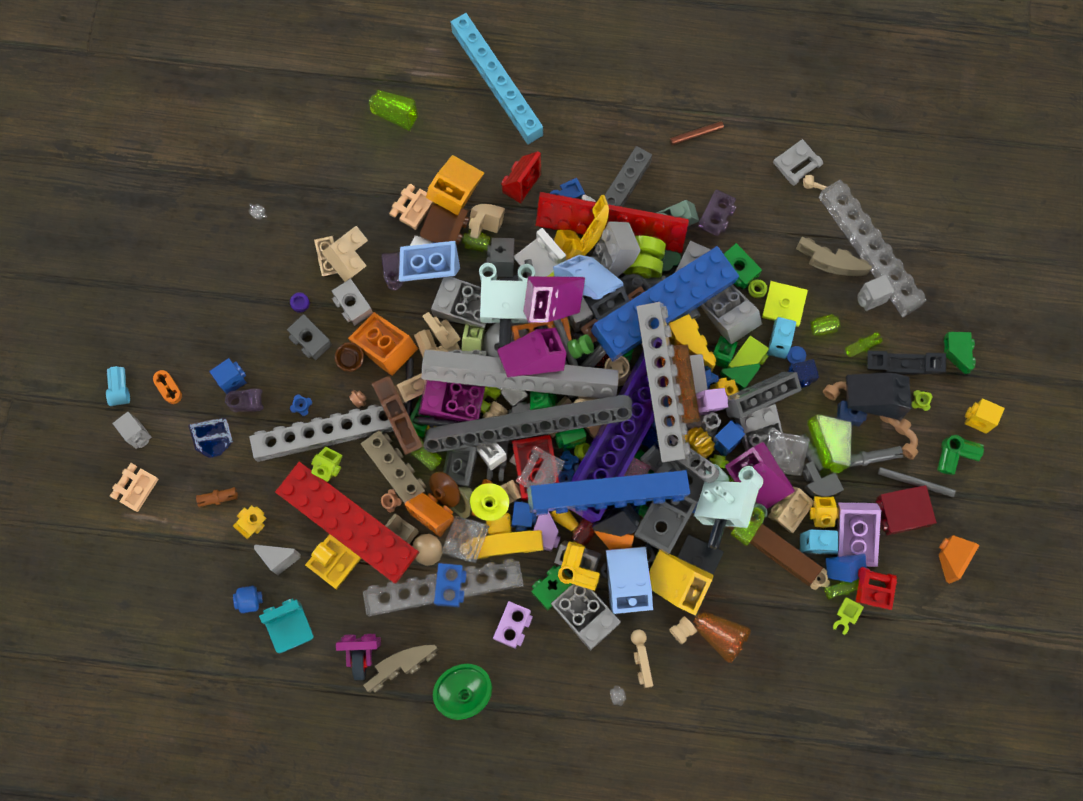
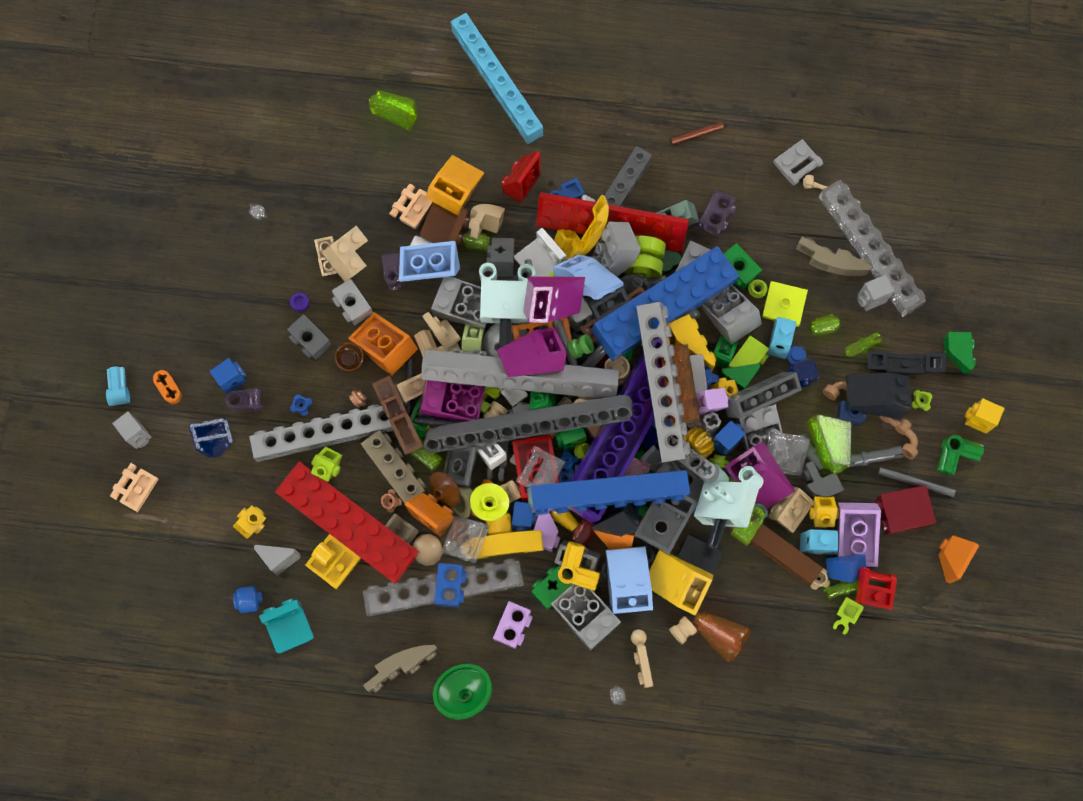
(216, 497): dark orange pin -> none
(358, 652): magenta plate -> none

